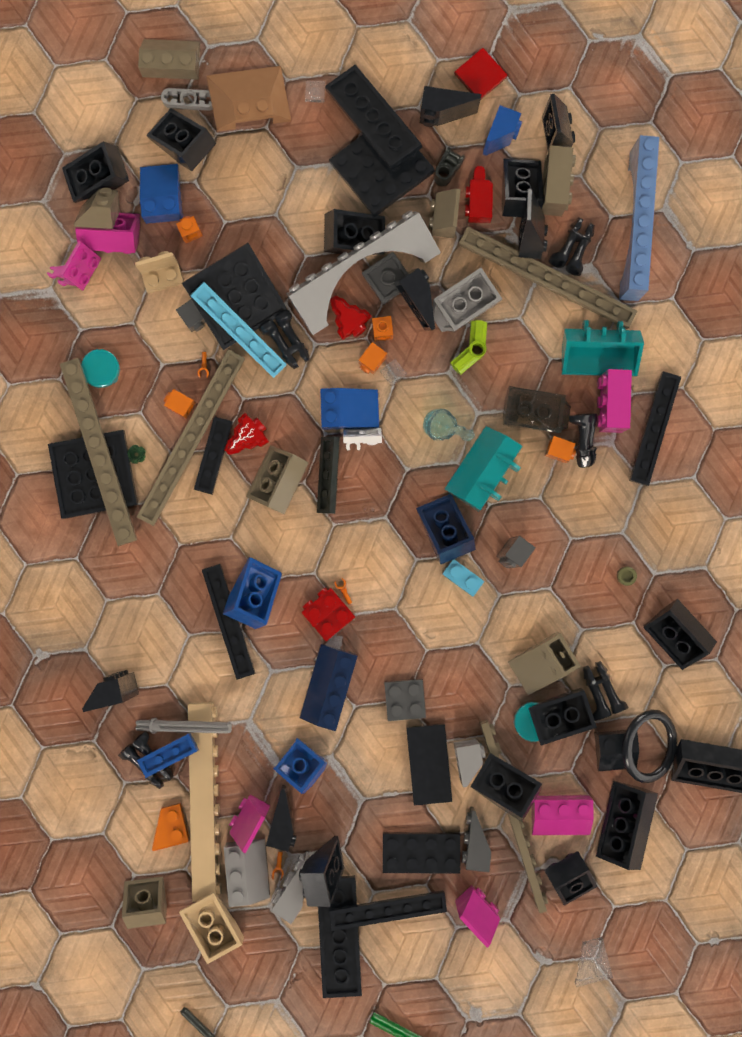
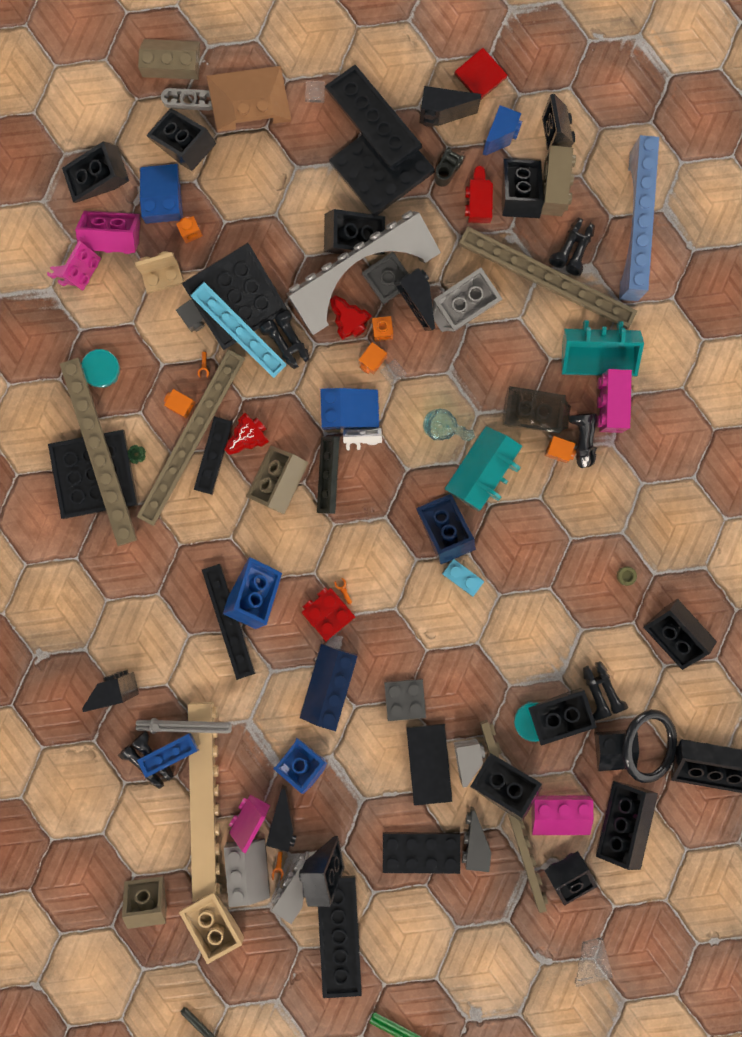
(99, 210): dark tan slope -> none
(170, 828): orange wing -> none
(387, 910): black plate -> none
(445, 213): dark tan slope -> none
(477, 337): lime piece -> none
(478, 914): dark pink slope -> none
(515, 552): dark grey brick -> none
(532, 229): black slope -> none
(544, 663): dark tan slope -> none
(655, 428): black plate -> none

